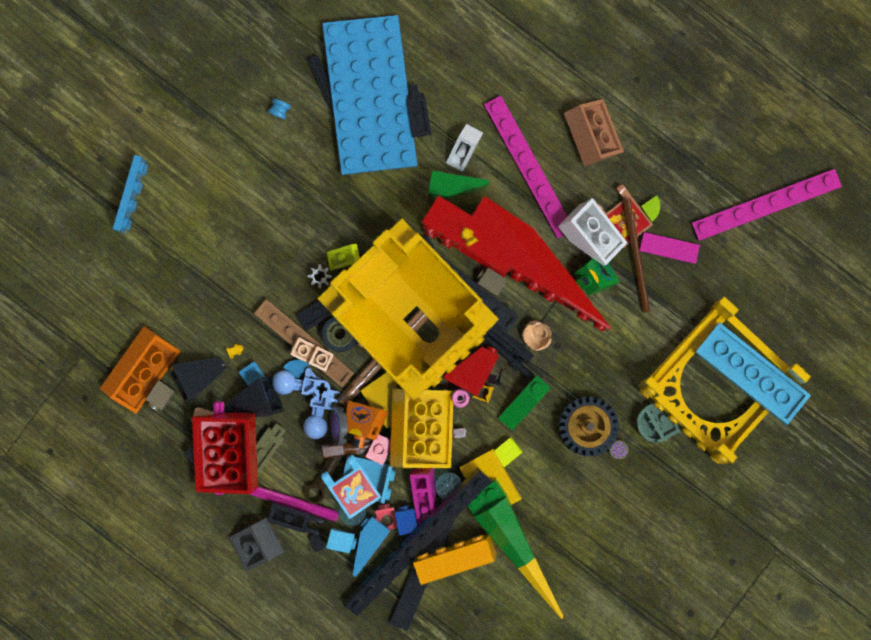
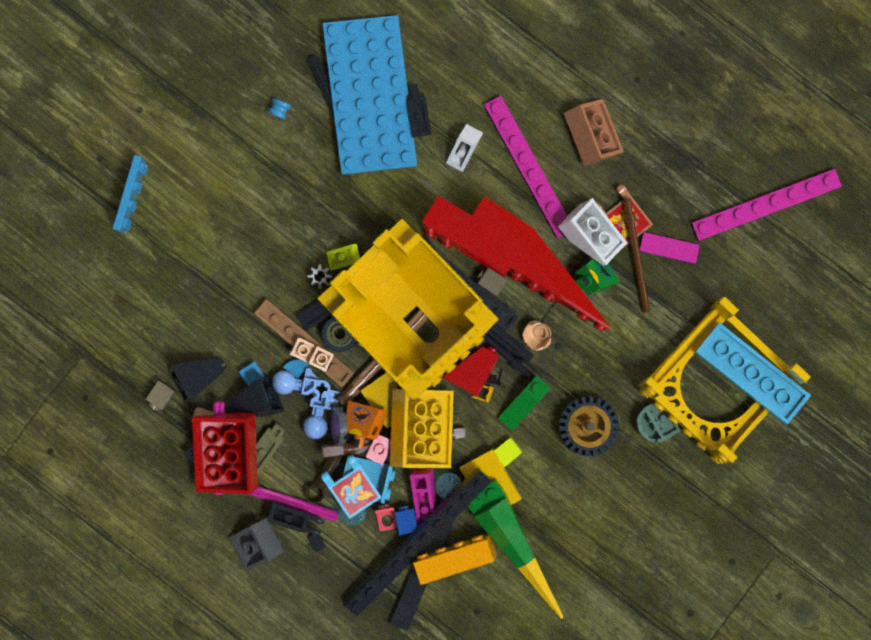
(139, 370): orange slope -> none
(237, 349): yellow piece -> none
(341, 540): medium azure slope -> none
(370, 539): dark azure slope -> none
(453, 186): green slope -> none
(460, 398): bright pink piece -> none
(467, 234): yellow piece -> none
(619, 450): tile -> none
(652, 208): lime tile -> none

